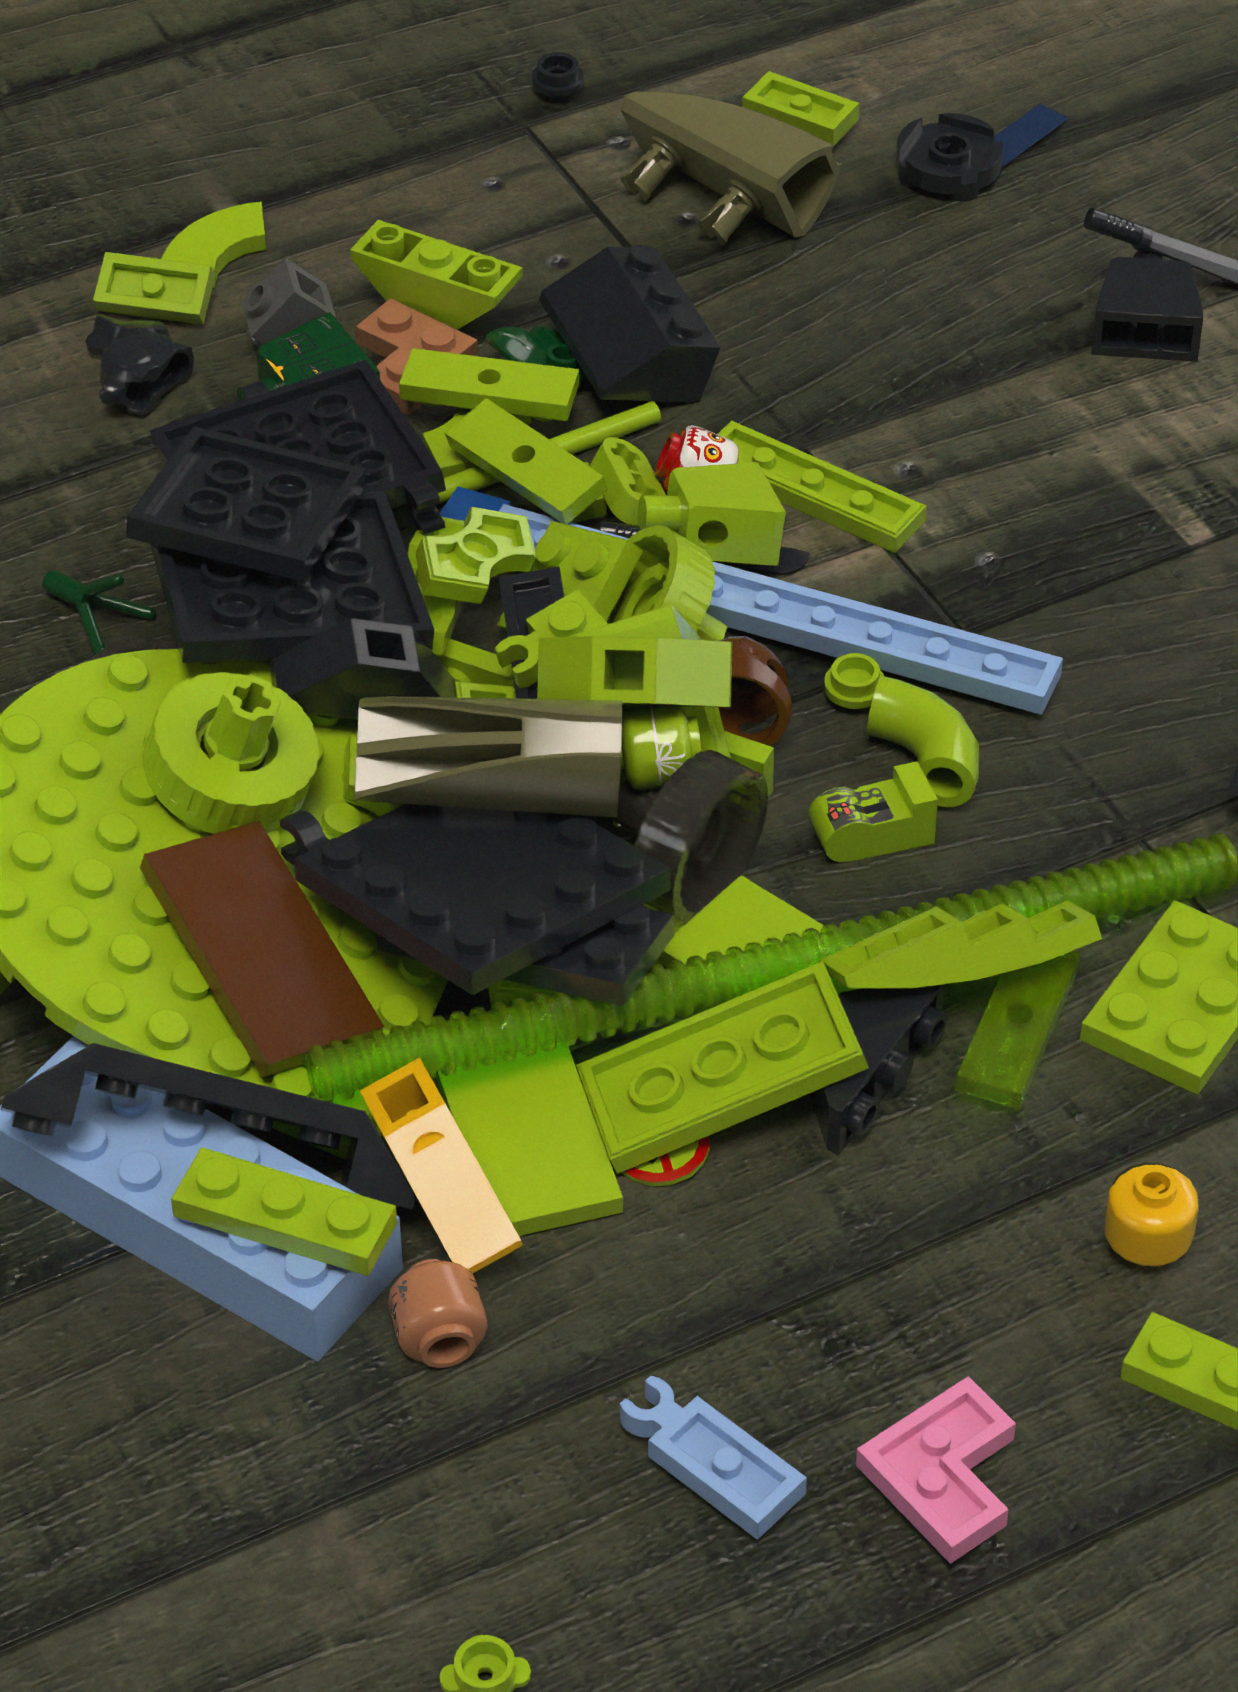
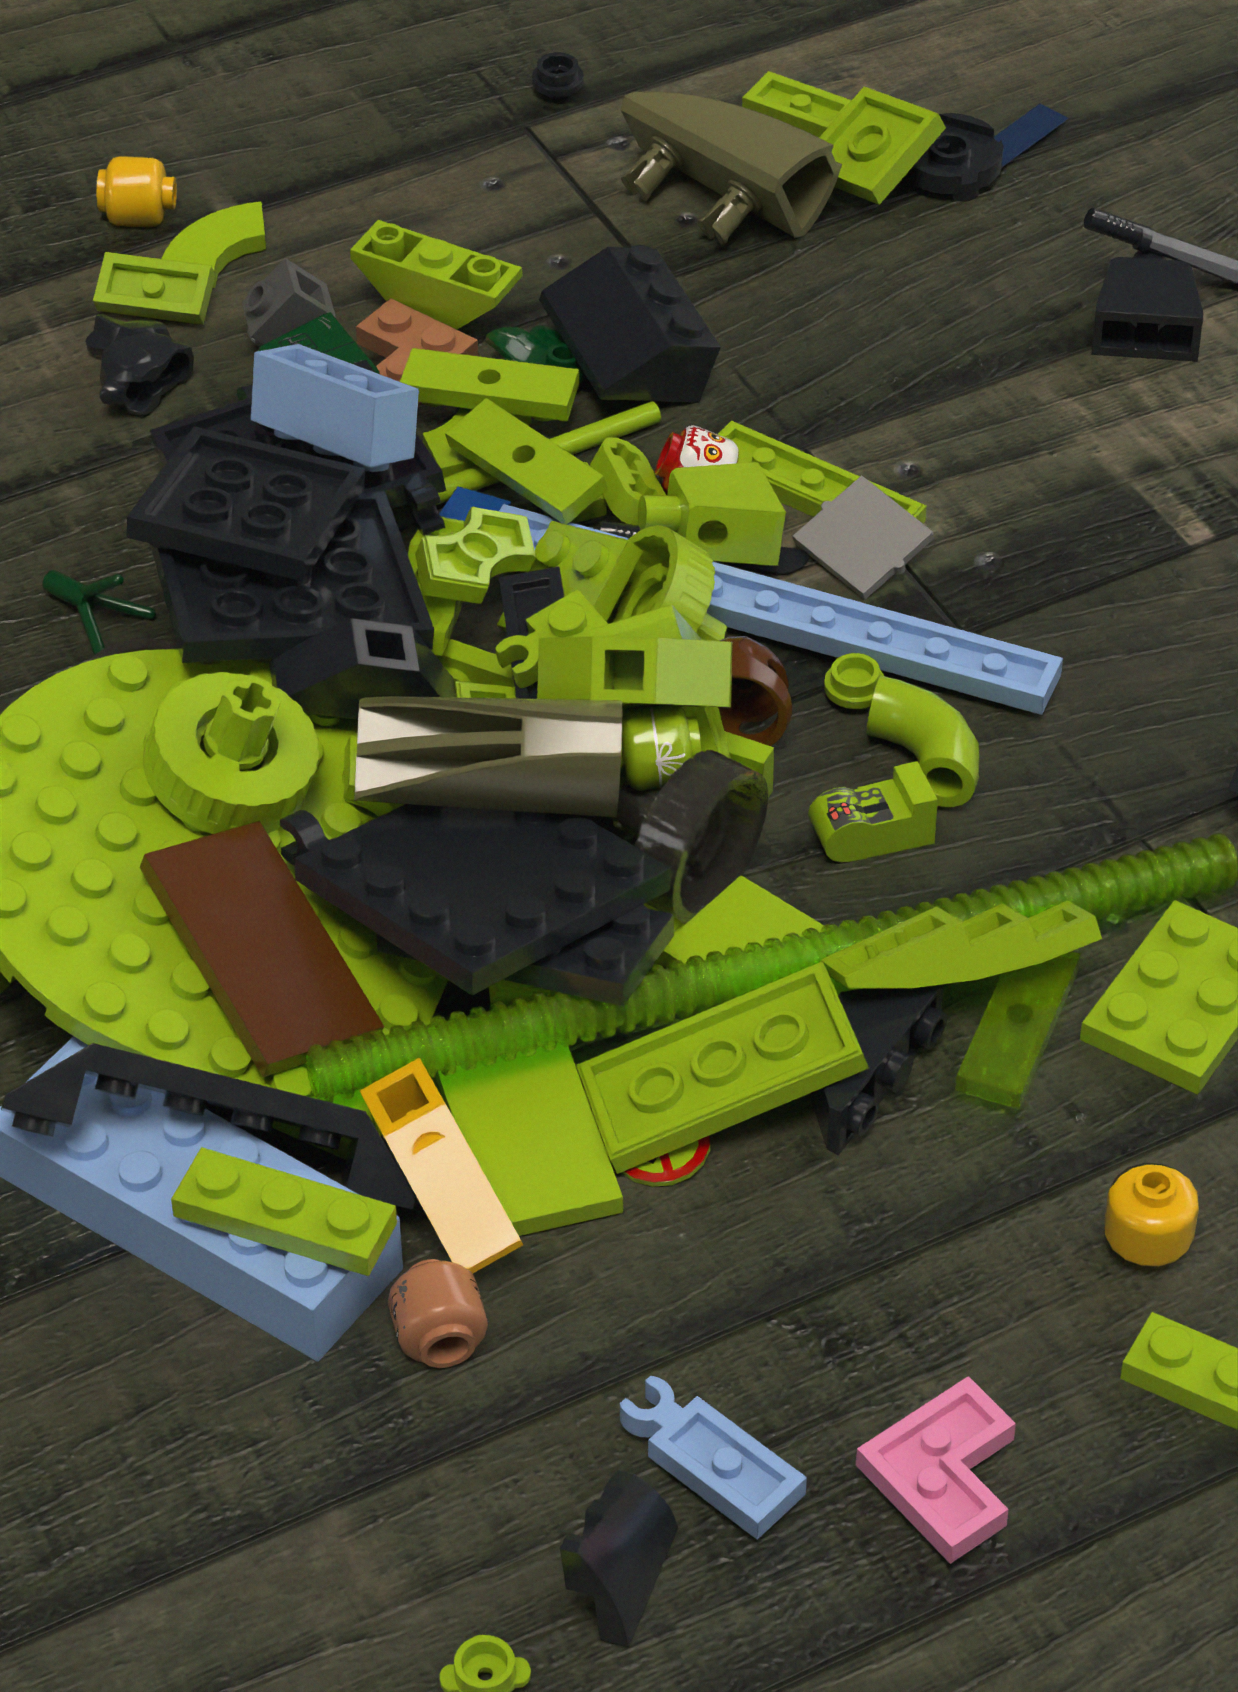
(135, 191): none -> yellow head
(334, 406): none -> light blue brick
(620, 1553): none -> black slope
(863, 537): none -> light grey piece
(879, 142): none -> lime plate

